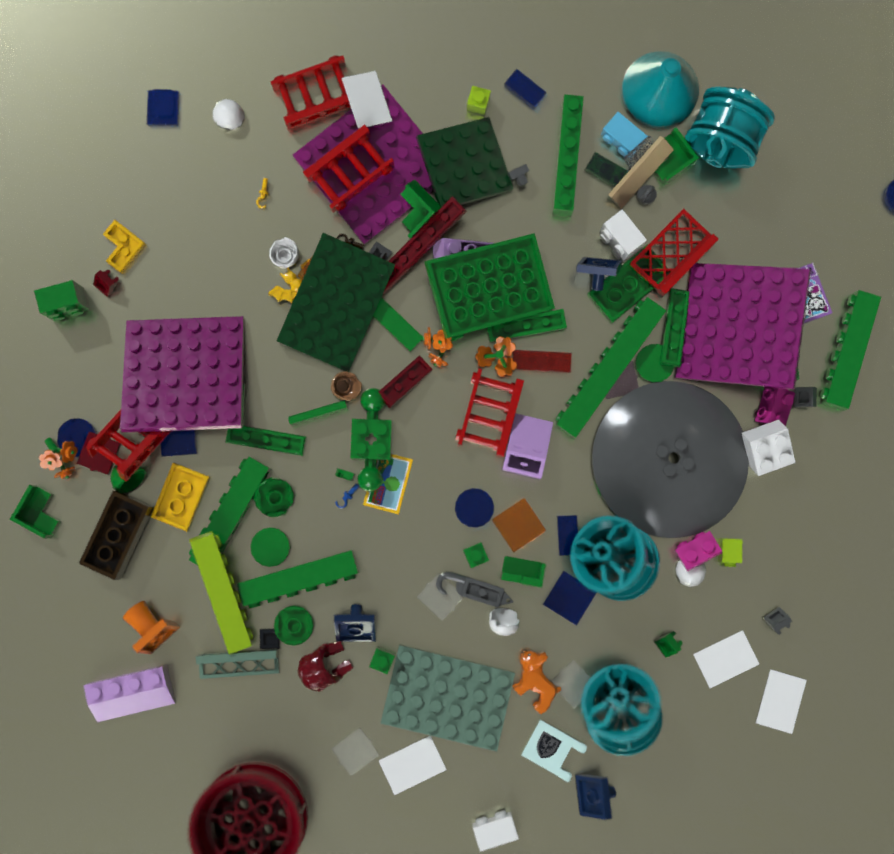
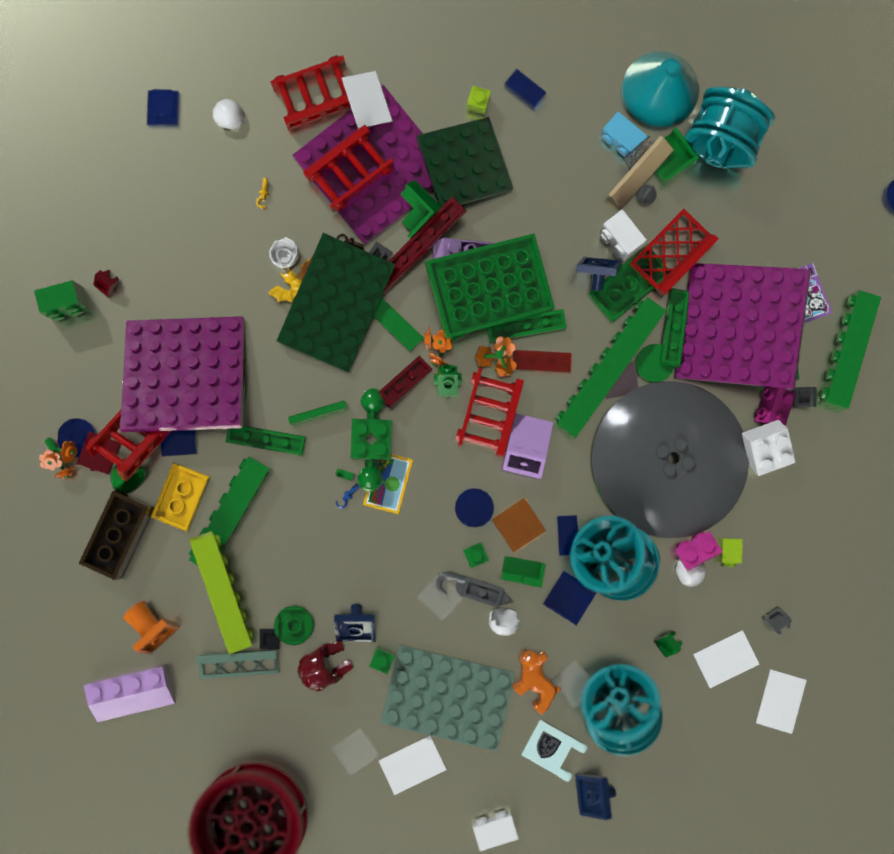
(31, 512): green panel -> none
(127, 246): yellow tile -> none
(270, 547): green tile -> none
(273, 497): green tile -> none
(297, 578): green brick -> none
(346, 386): medium nougat hair -> none
(447, 380): none -> green brick
(519, 174): dark grey tile -> none
(567, 155): green brick -> none
(605, 169): clear green tile -> none

